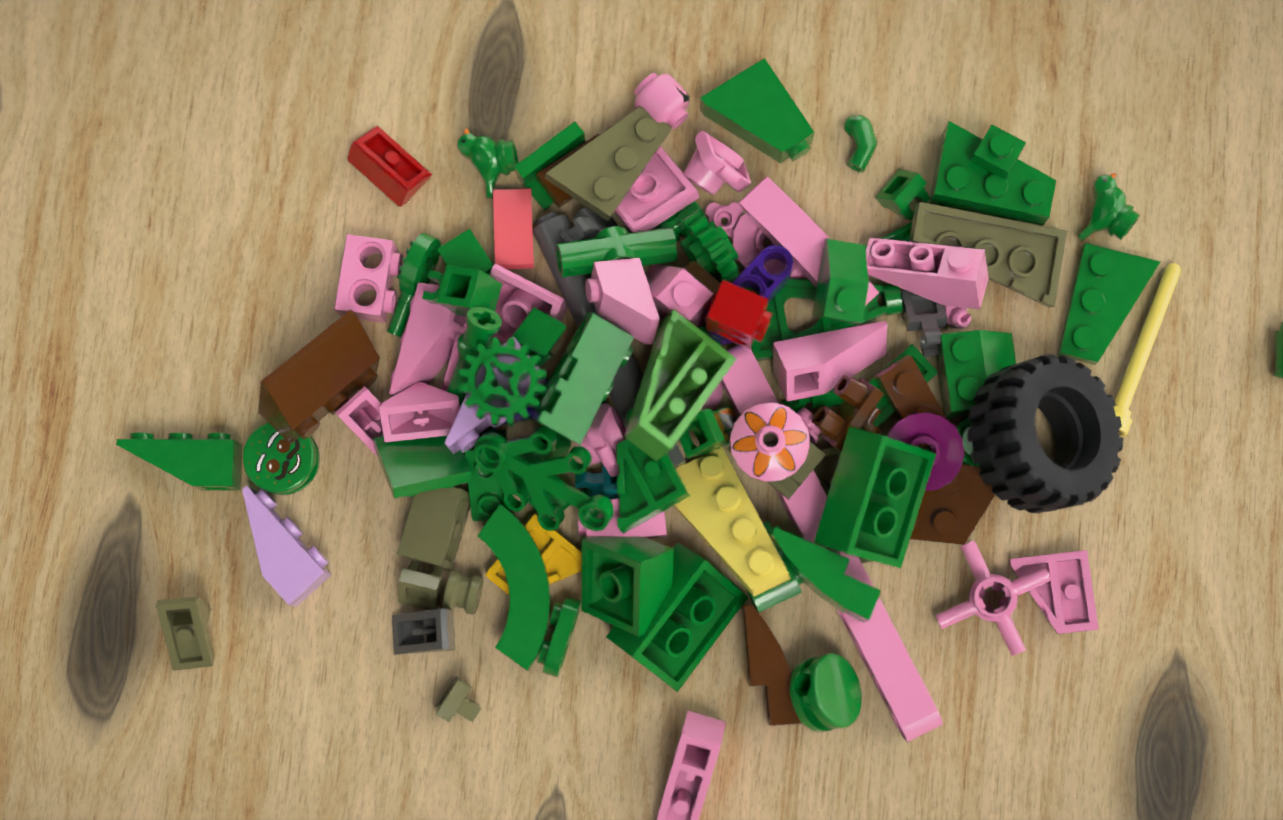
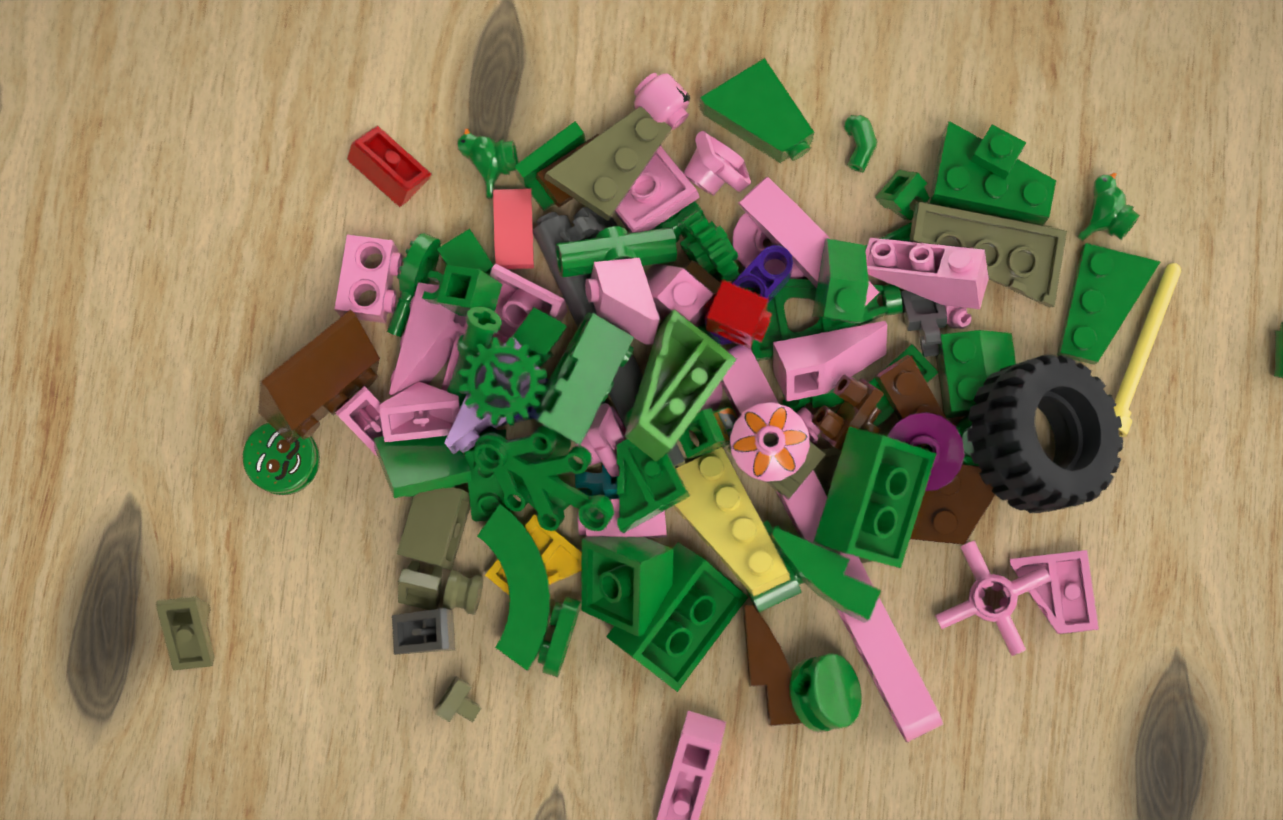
(202, 463): green slope -> none
(282, 556): lavender slope -> none
(731, 213): bright pink plate -> none

